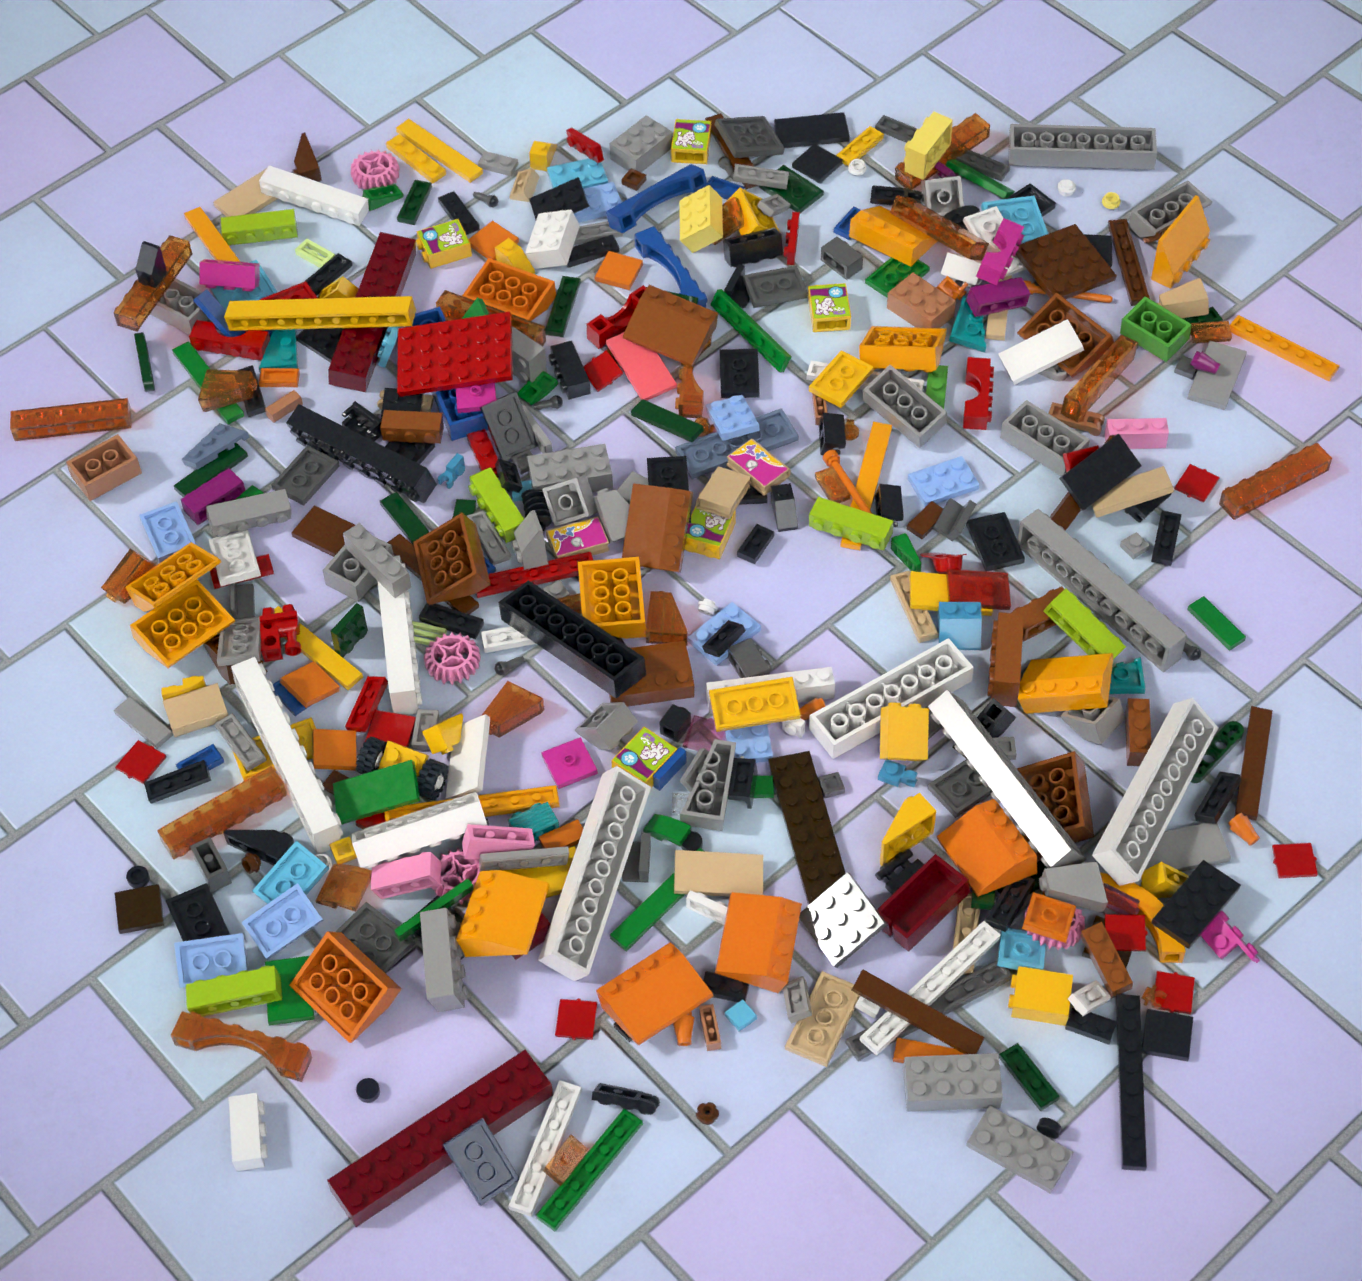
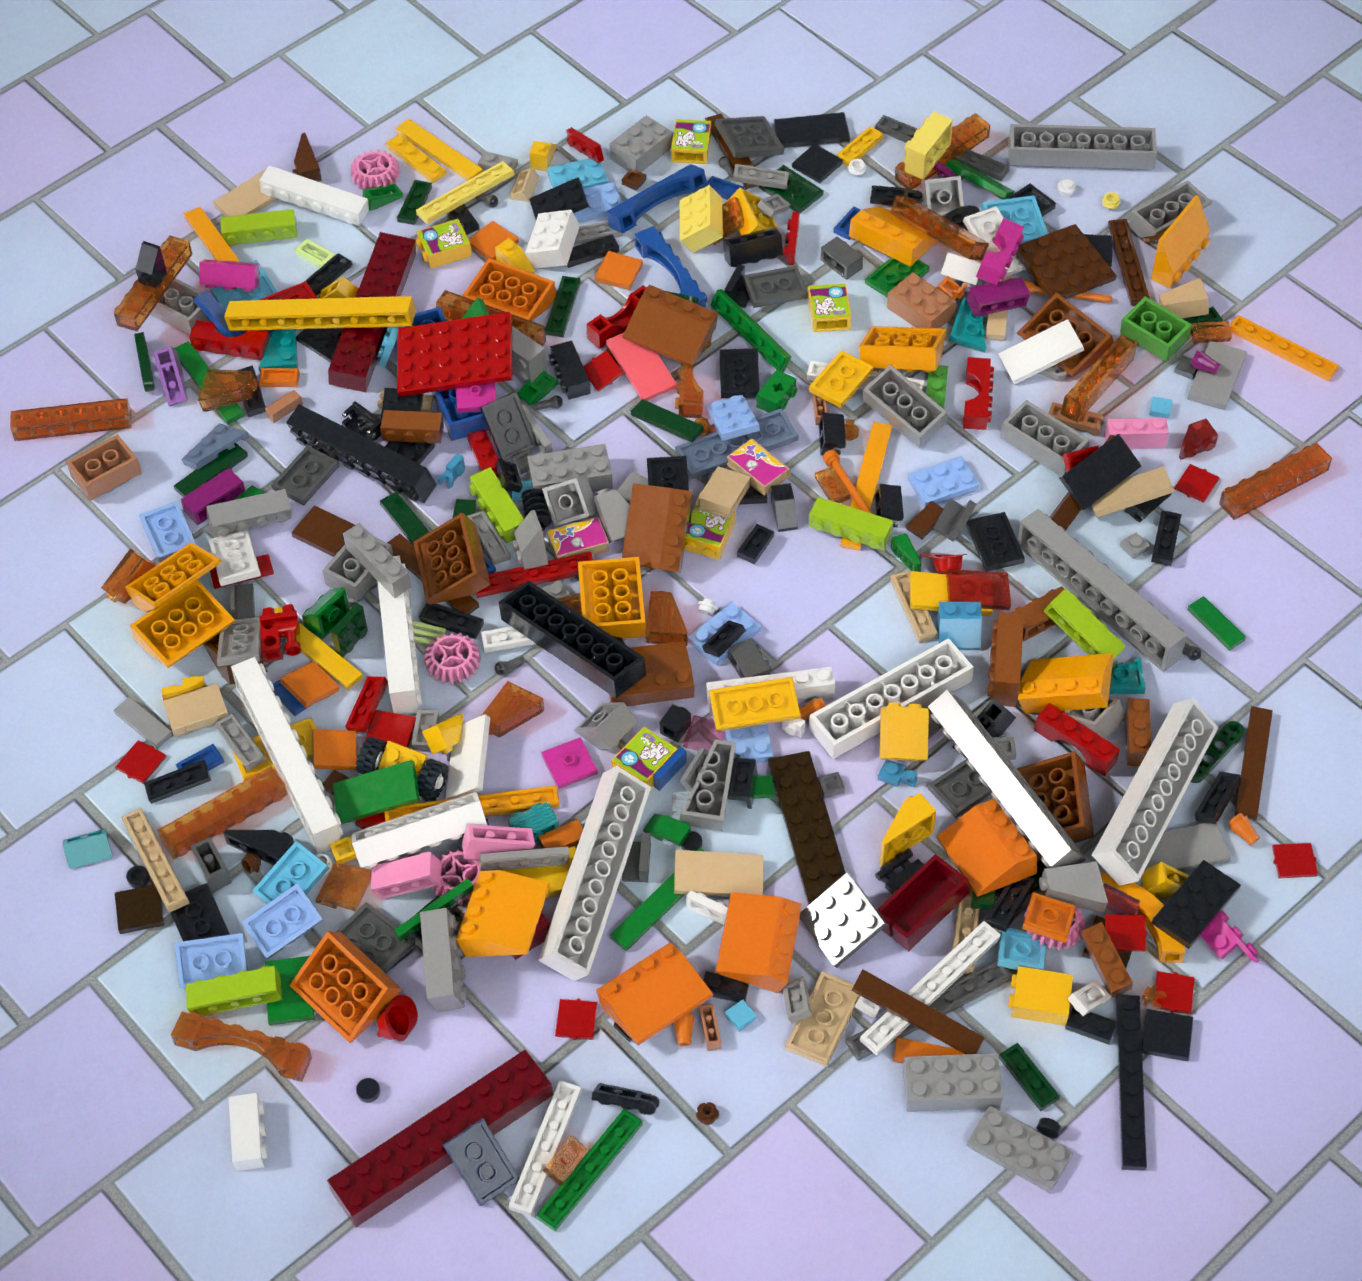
(87, 848): none -> teal panel
(155, 860): none -> tan tile
(171, 375): none -> medium lavender slope
(326, 612): none -> green slope
(397, 1019): none -> red piece
(465, 192): none -> light yellow tile
(776, 392): none -> green brick
(1096, 750): none -> red arch
(1160, 407): none -> medium azure tile
(1198, 438): none -> clear red slope

